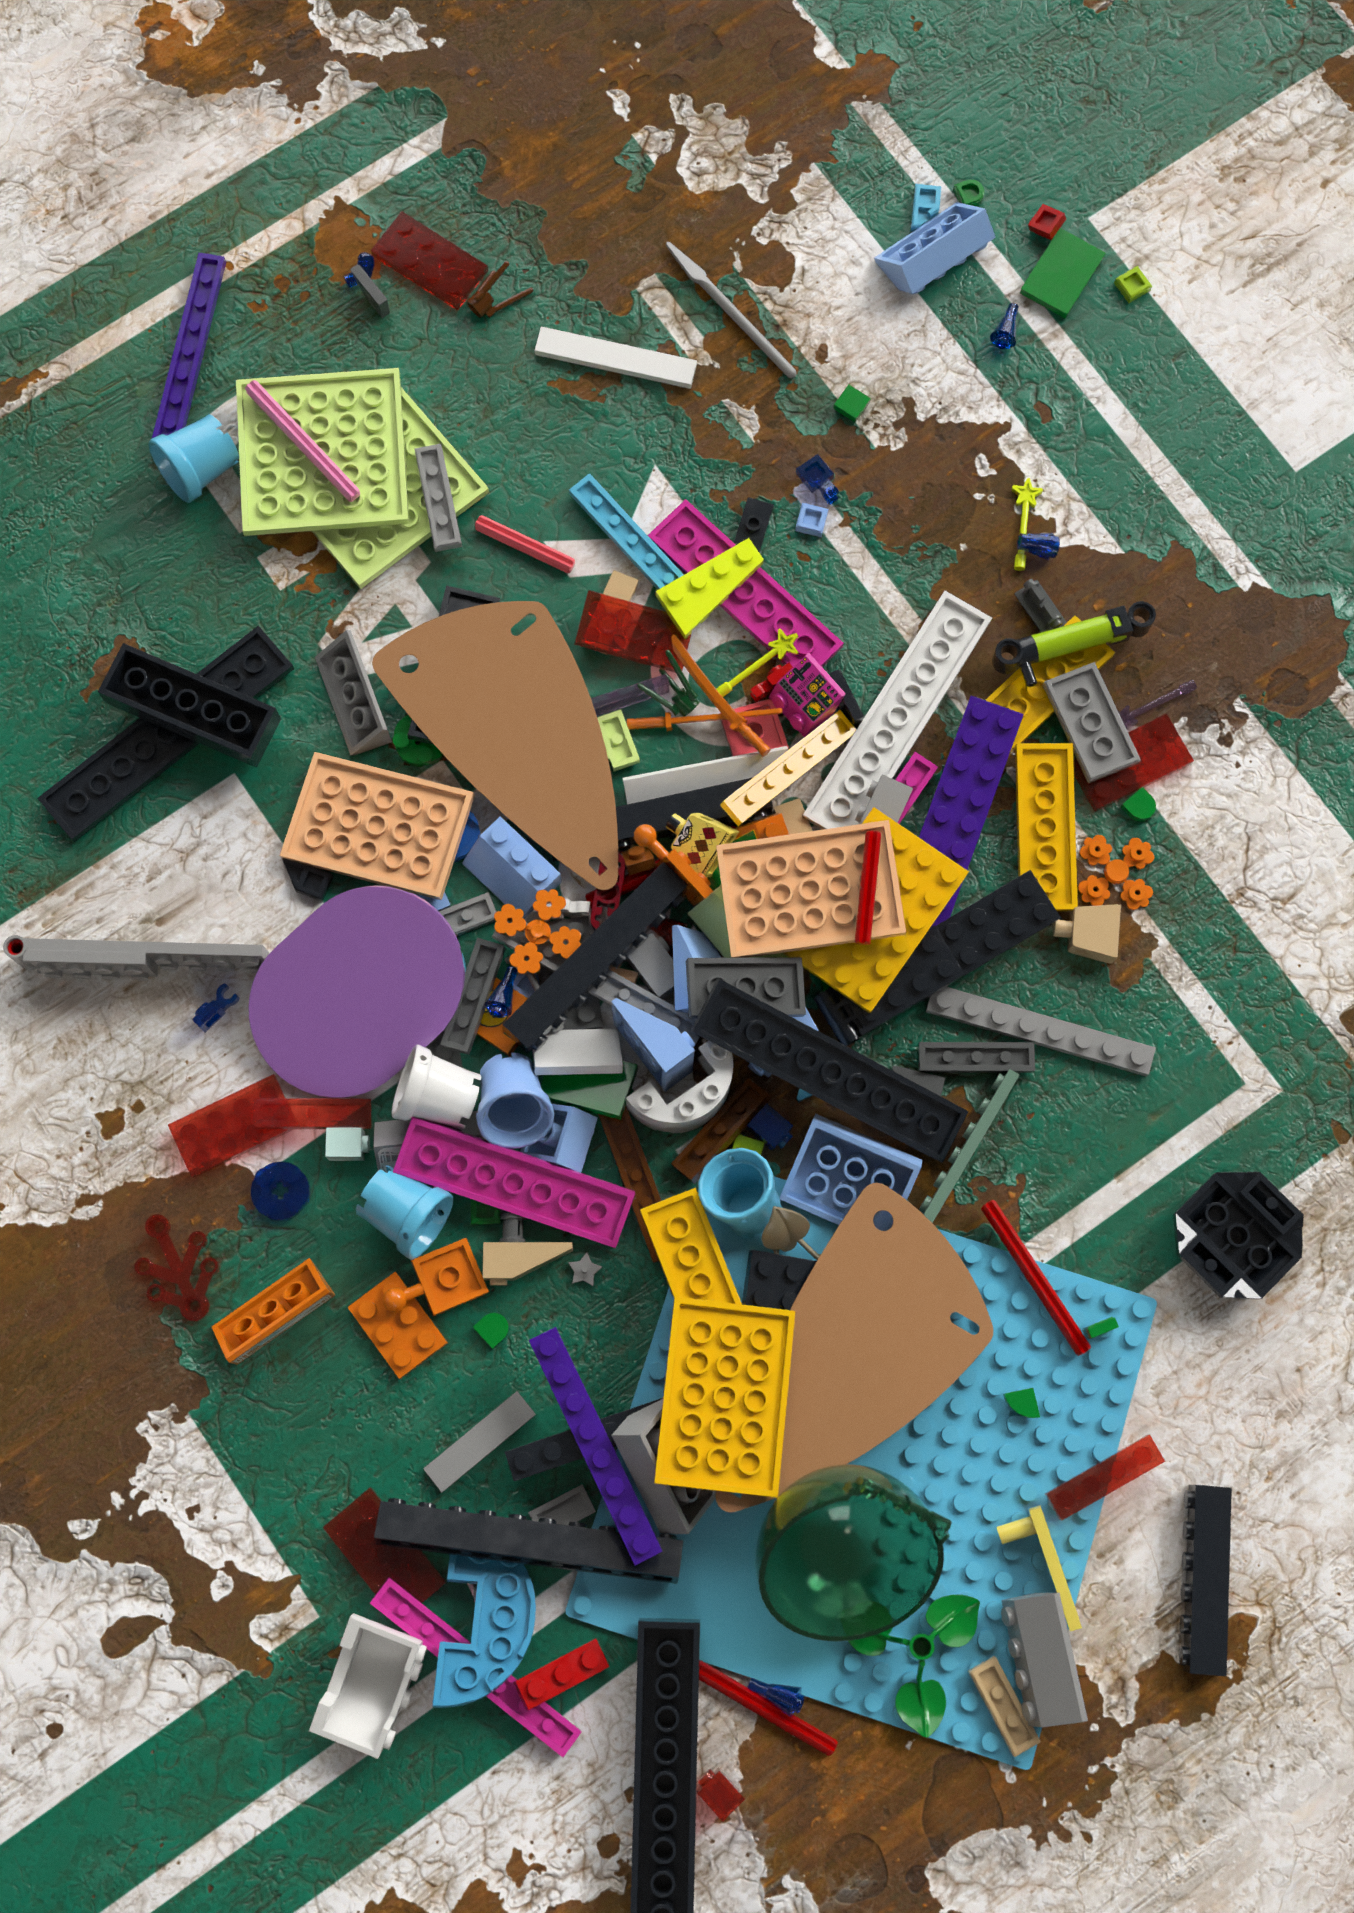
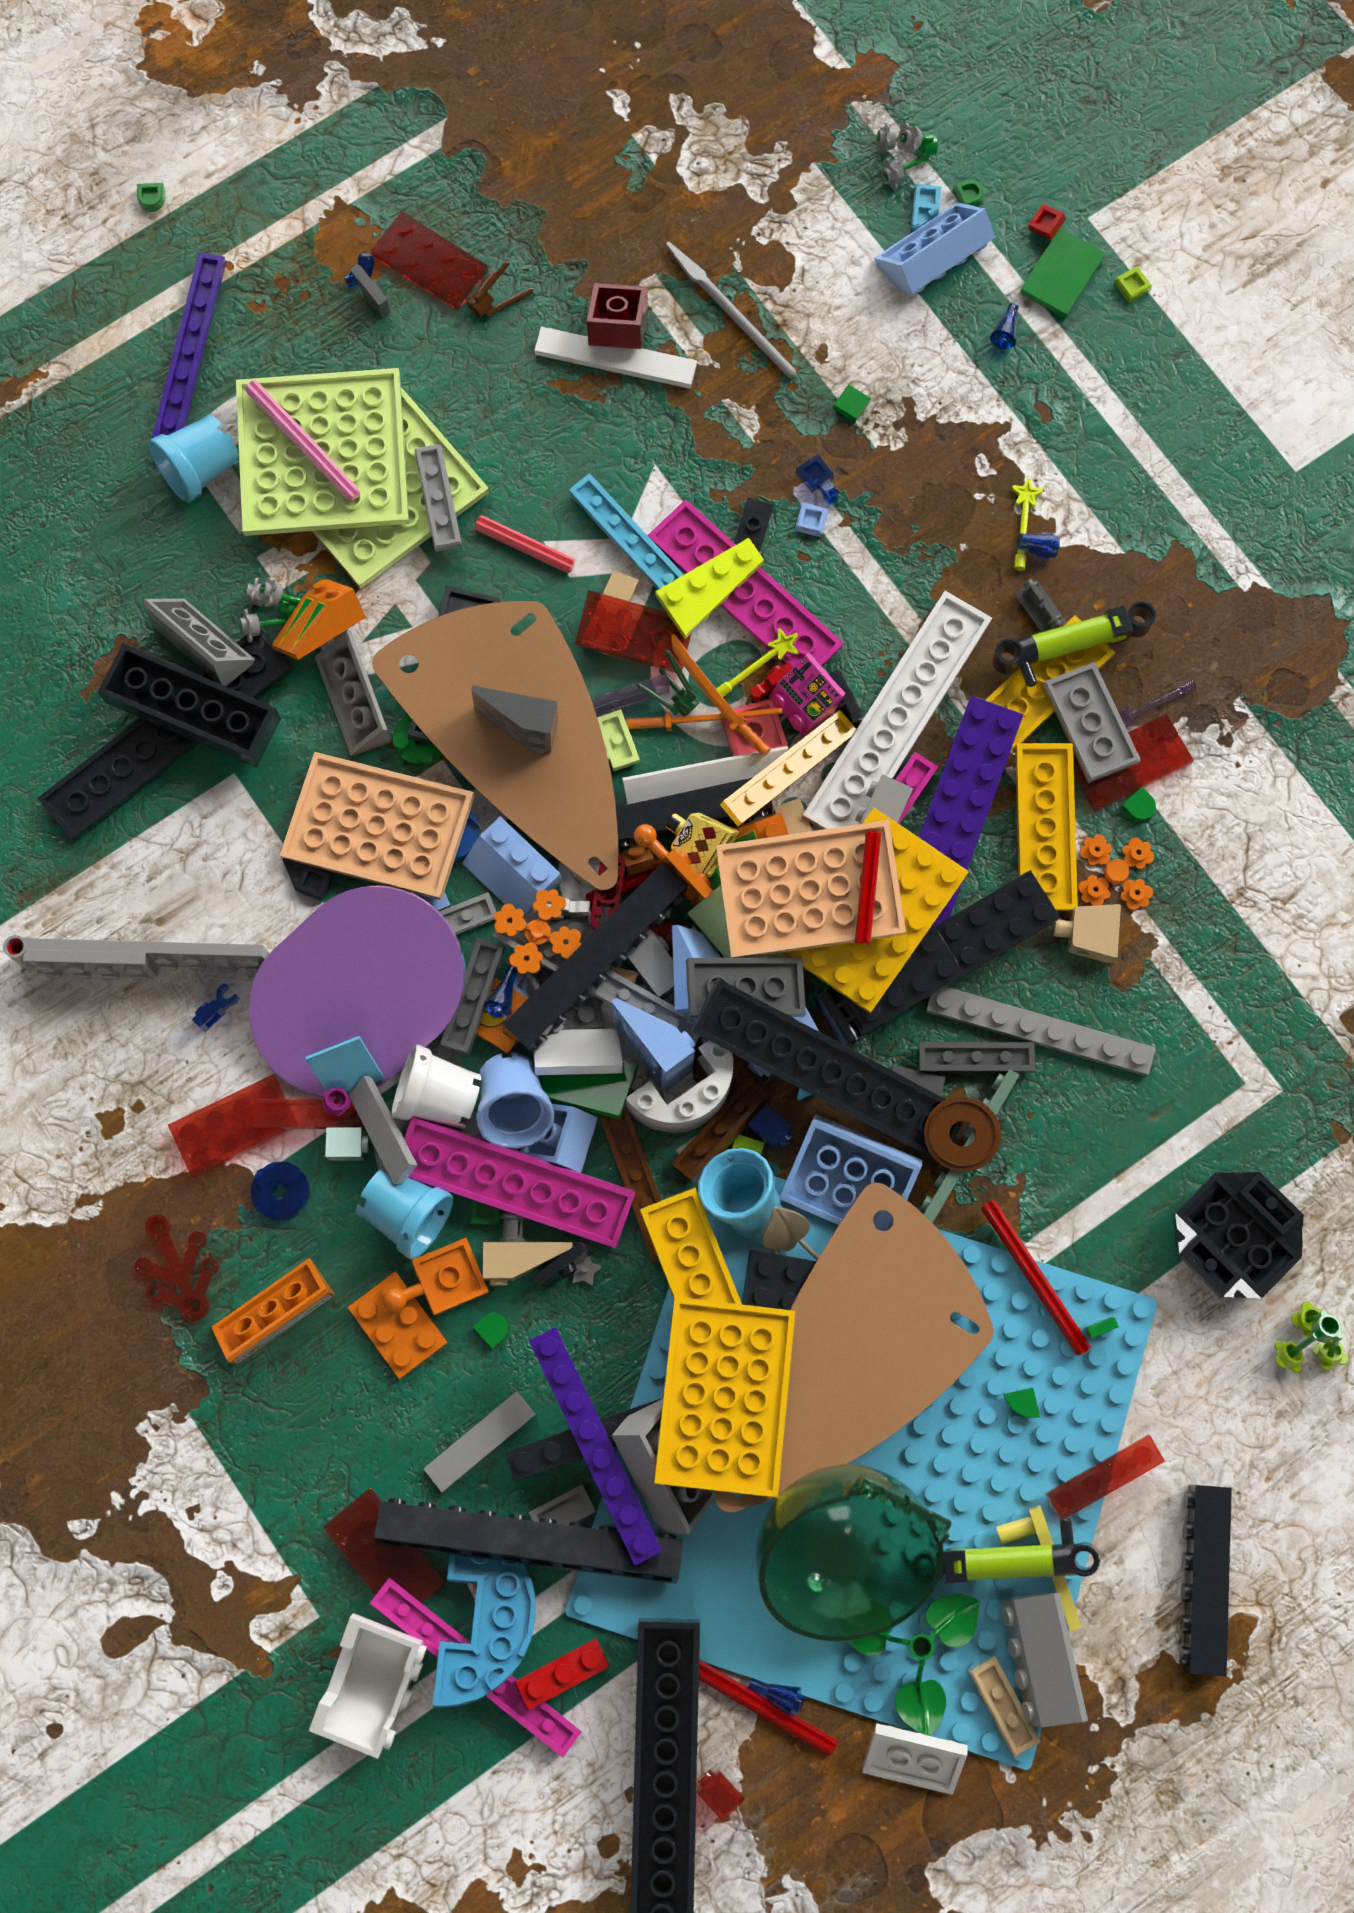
(151, 196): none -> green tile
(198, 639): none -> light grey slope
(271, 594): none -> light grey plant
(319, 618): none -> orange slope
(339, 1094): none -> magenta plate
(344, 1065): none -> medium azure piece
(382, 1130): none -> light grey tile
(522, 717): none -> dark grey slope
(564, 1265): none -> black plate
(617, 316): none -> dark red brick
(909, 139): none -> light grey plant
(914, 1759): none -> white plate
(962, 1110): none -> reddish brown piece
(1020, 1561): none -> piece
(1315, 1326): none -> plant

